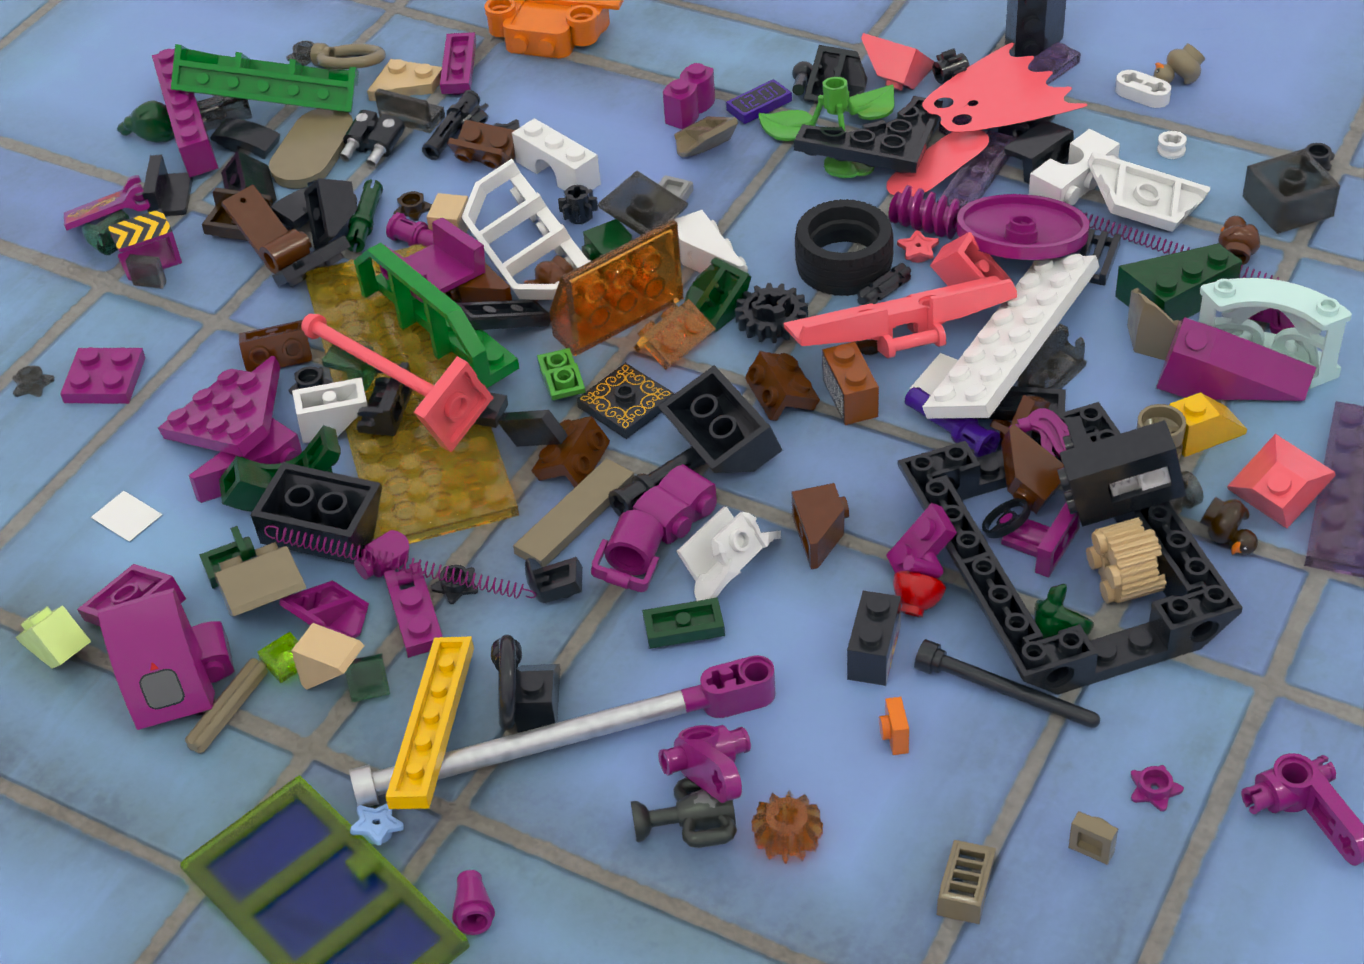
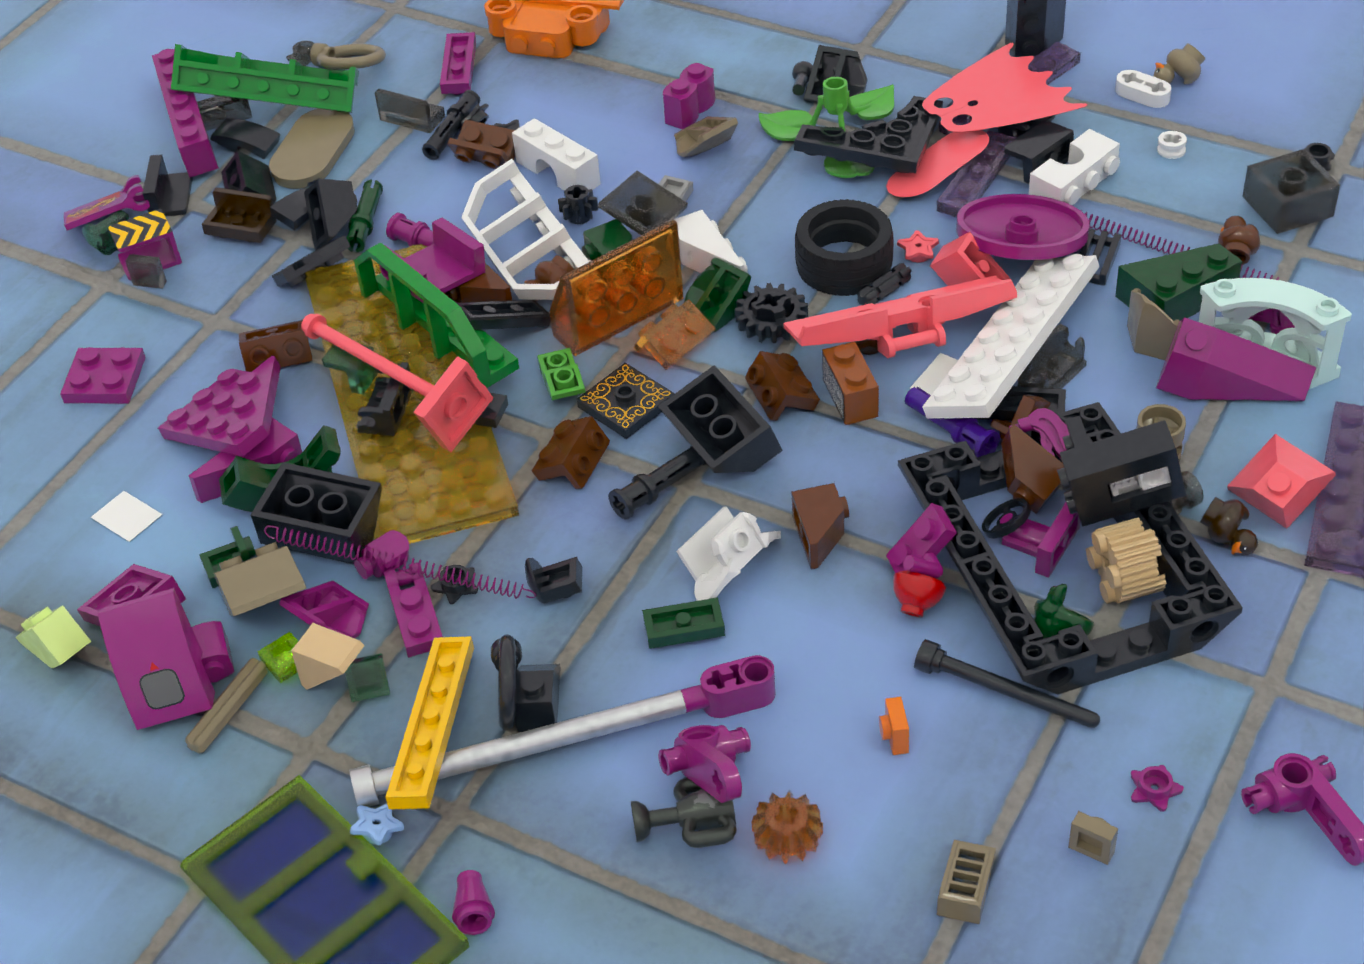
(31, 381): clear smoke plate -> none
(148, 122): dark green hat -> none
(265, 231): reddish brown door -> none
(308, 377): black plate -> none
(328, 405): white slope -> none
(372, 133): black piece -> none
(406, 78): tan wing -> none
(412, 205): dark brown plate -> none
(450, 208): tan brick -> none
(532, 428): black tile -> none
(572, 513): dark tan tile -> none
(630, 551): magenta piece -> none
(679, 501): magenta brick -> none
(759, 100): dark purple tile -> none
(874, 638): black brick -> none
(896, 62): coral slope -> none
(924, 213): magenta piece -> none
(949, 65): black gear -> none
(1145, 193): white wing -> none
(1206, 423): yellow slope -> none

